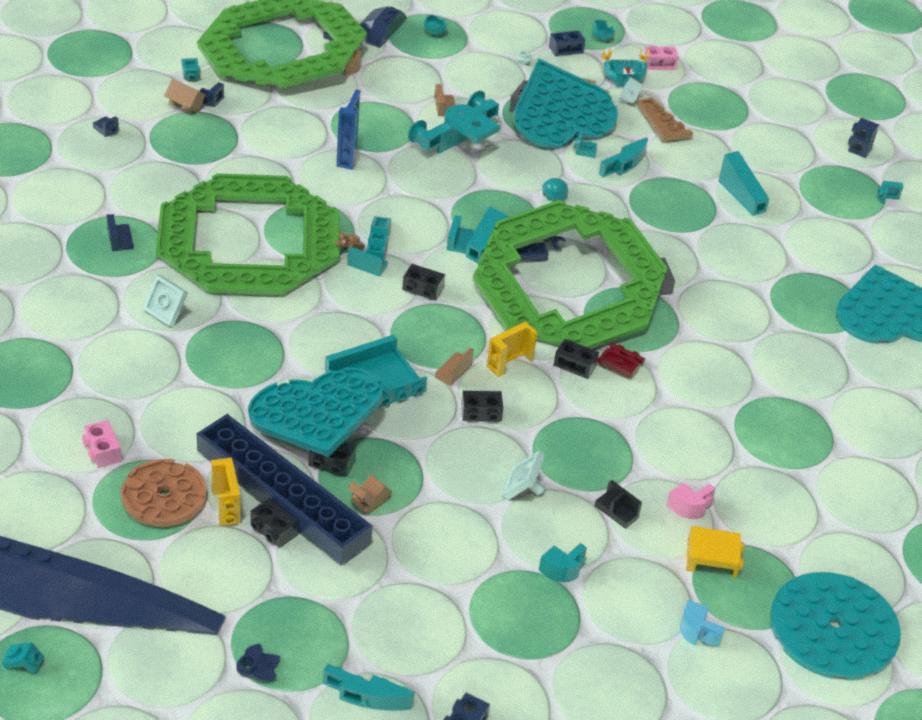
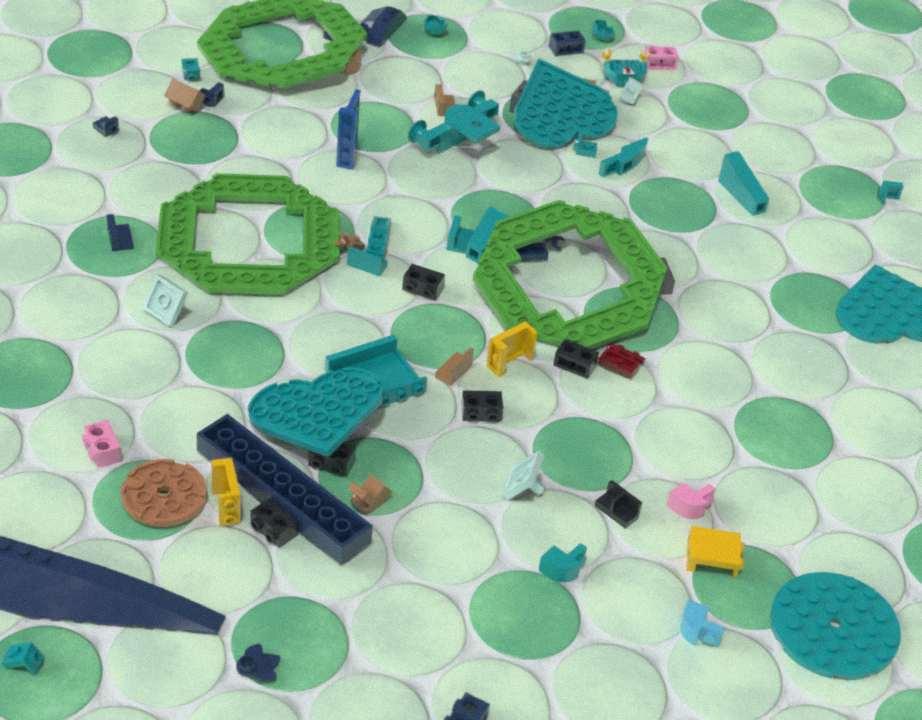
(373, 694): teal slope -> none
(555, 189): teal hair -> none
(663, 122): medium nougat wing -> none
(865, 138): dark blue brick -> none

